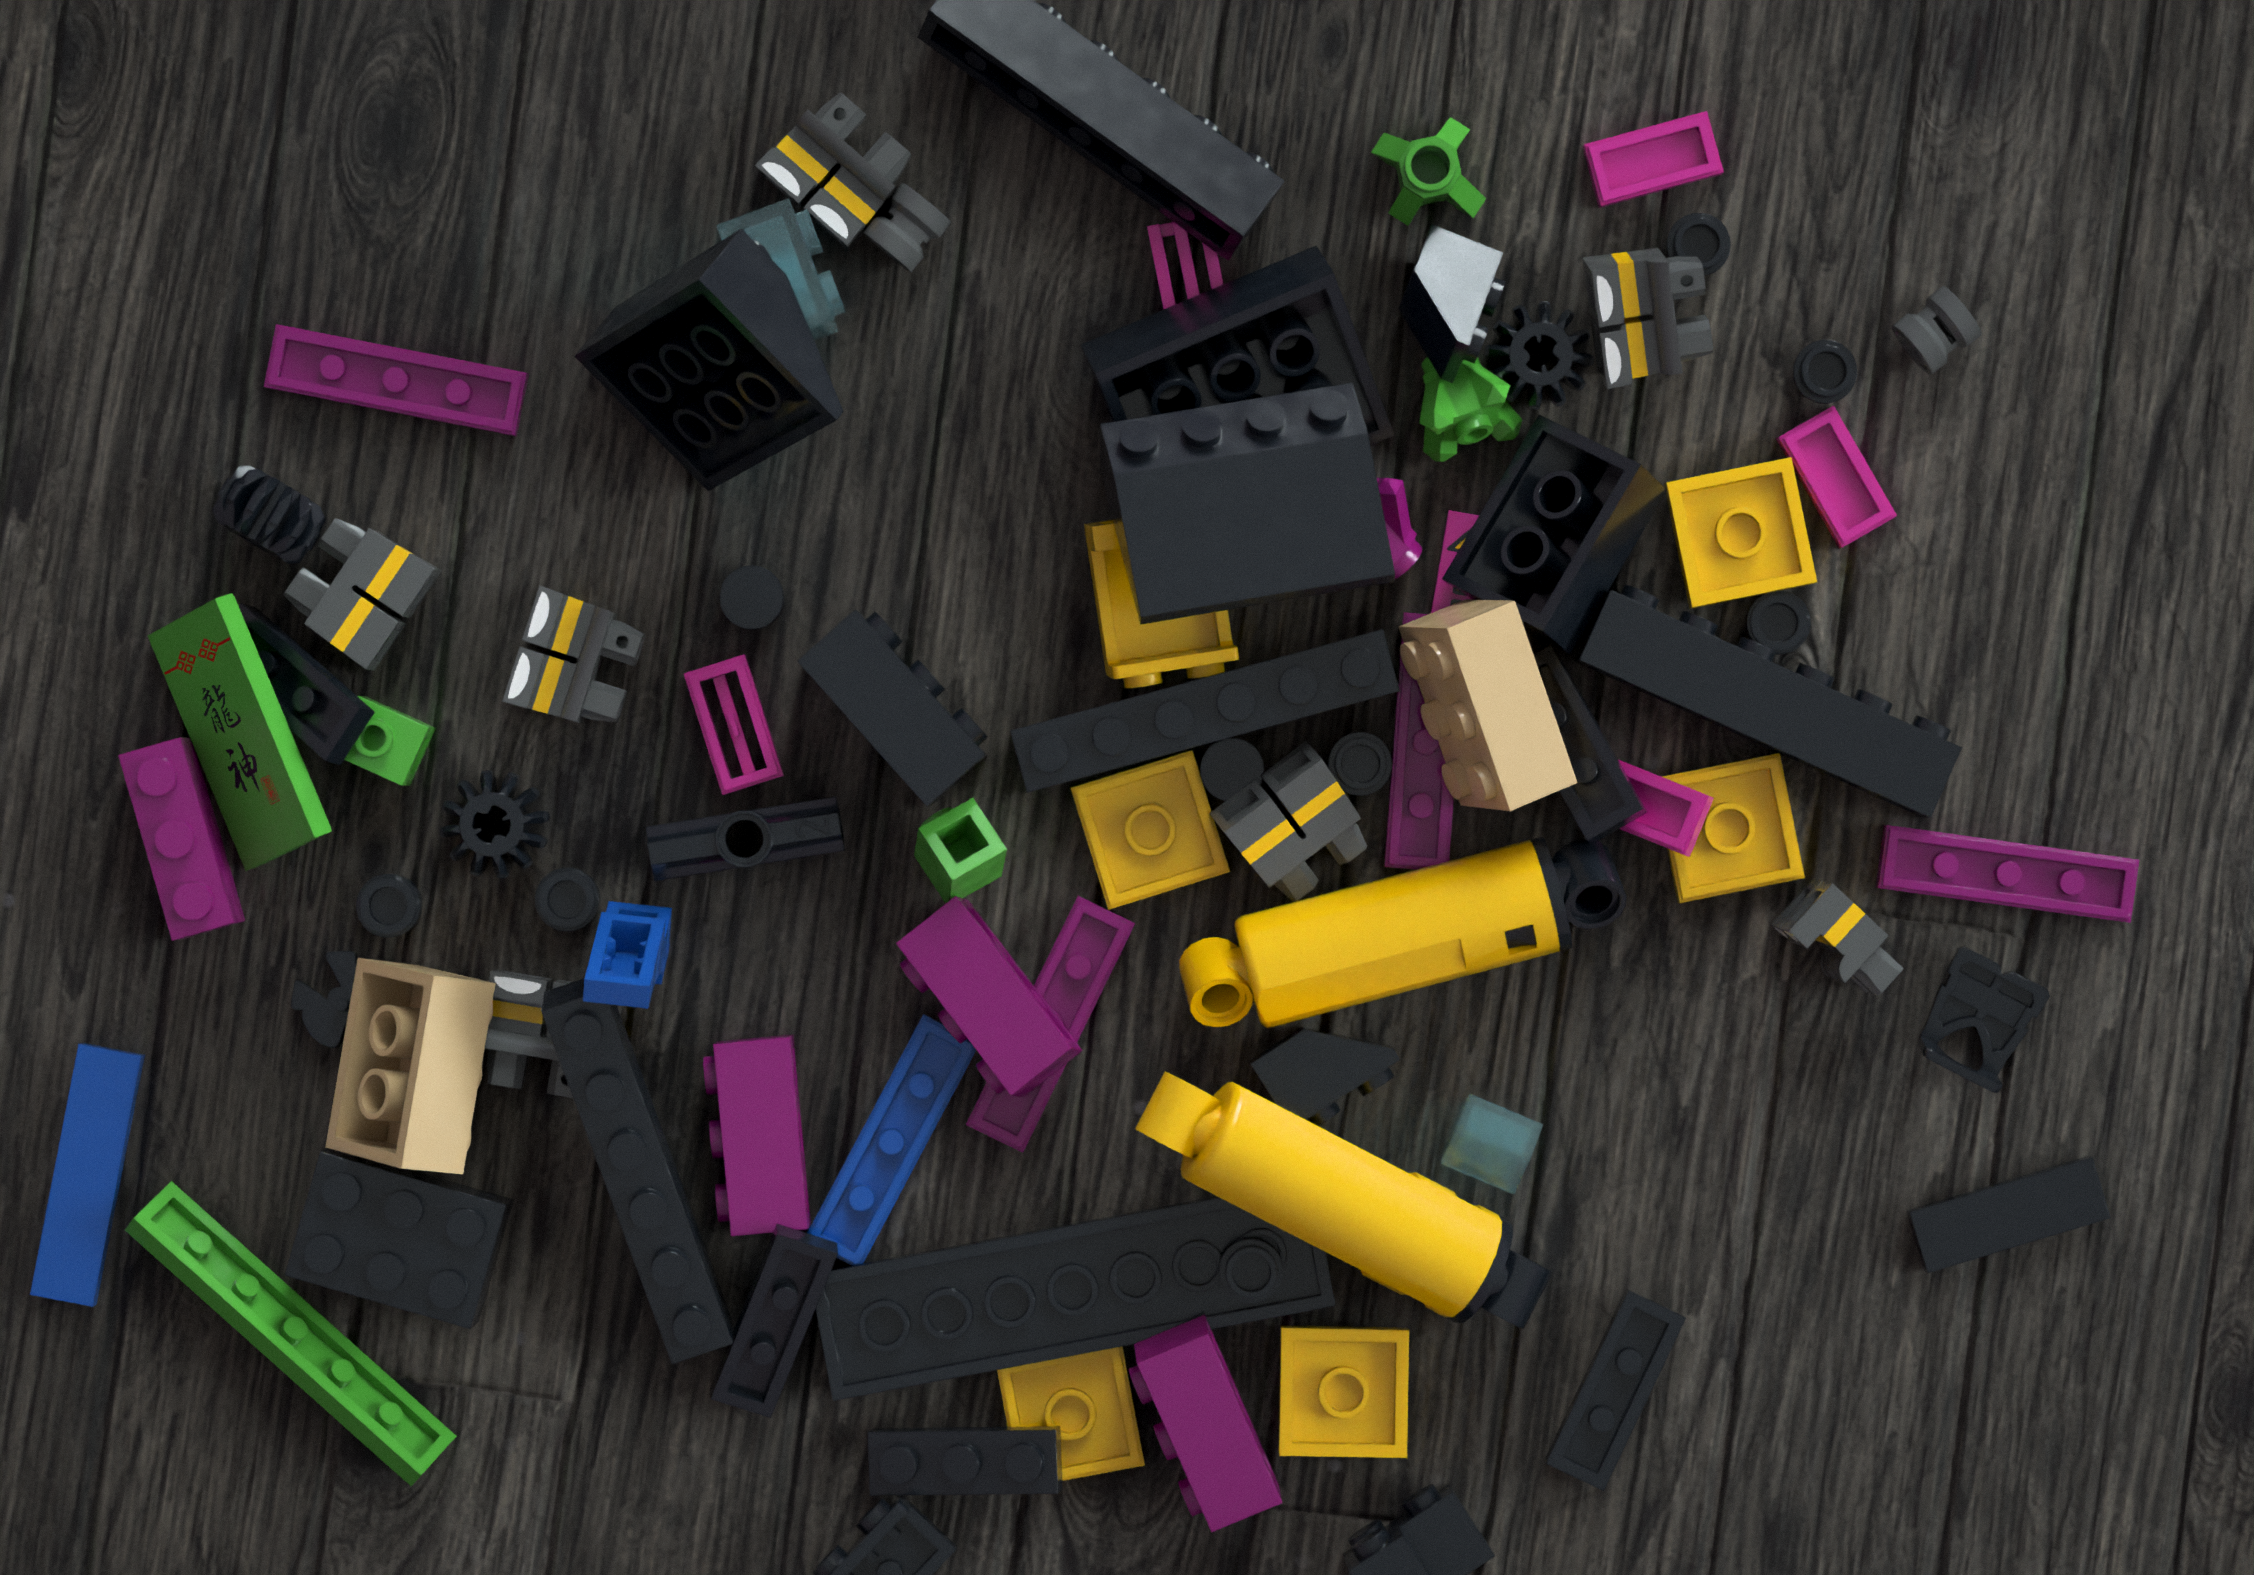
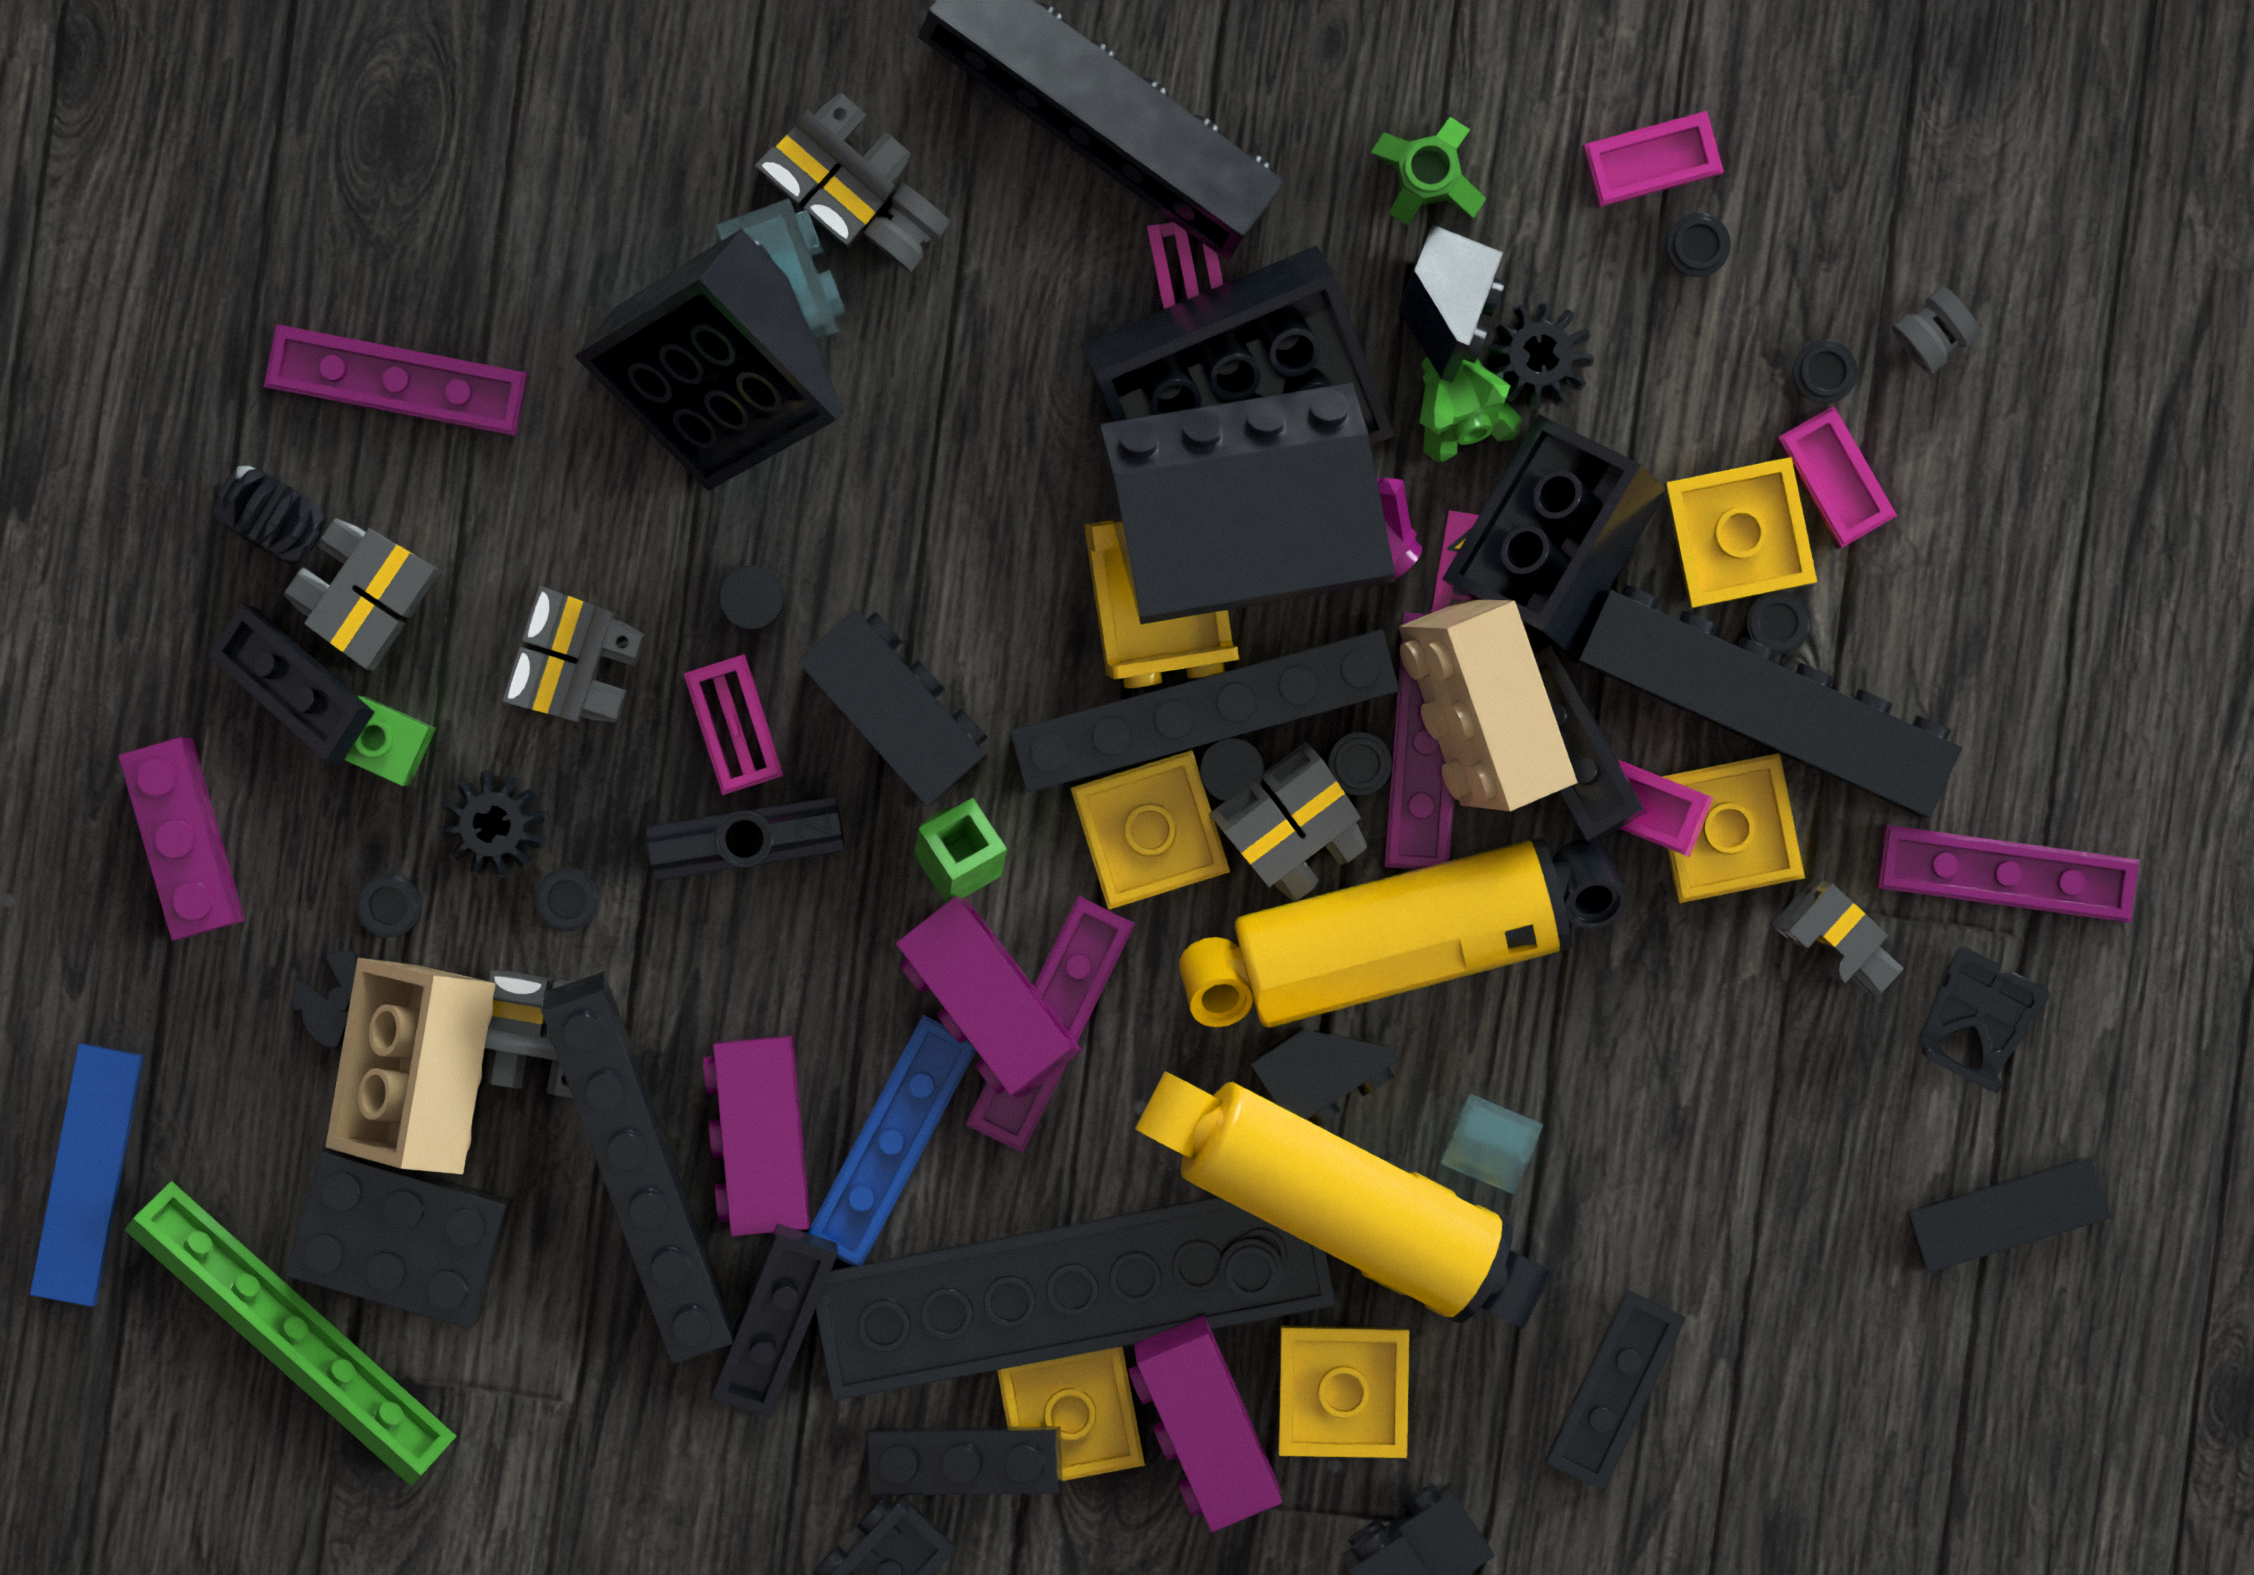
(239, 732): bright green tile -> none
(628, 954): blue slope -> none
(1636, 317): dark grey hips -> none

